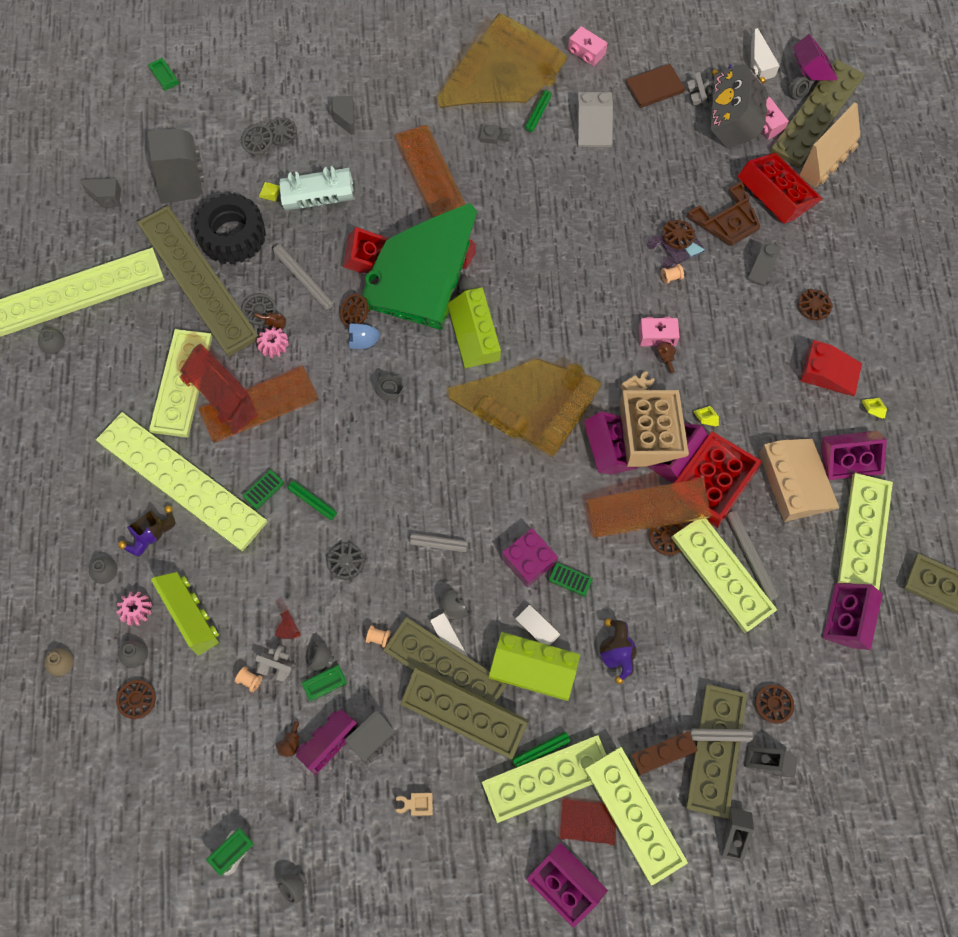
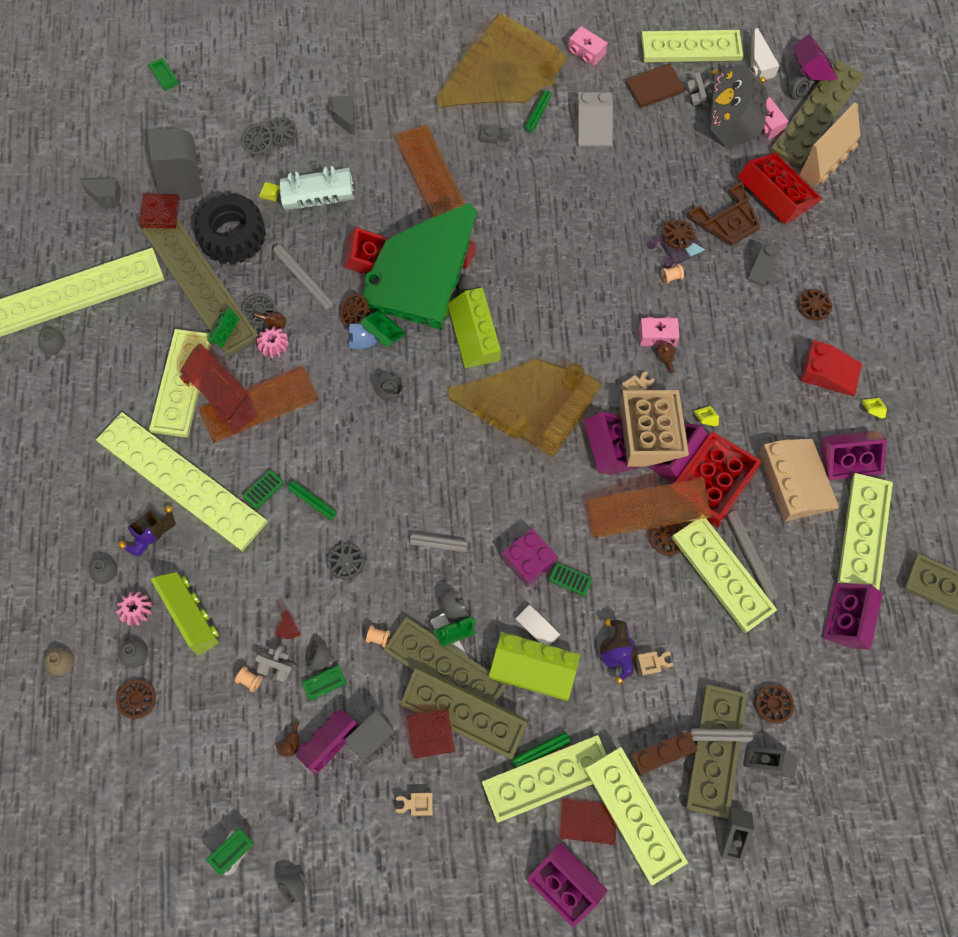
(159, 211): none -> clear red plate
(226, 324): none -> green hinge
(383, 328): none -> green plate
(431, 733): none -> clear red plate
(455, 631): none -> green hinge
(650, 663): none -> tan plate
(691, 46): none -> yellowish green plate

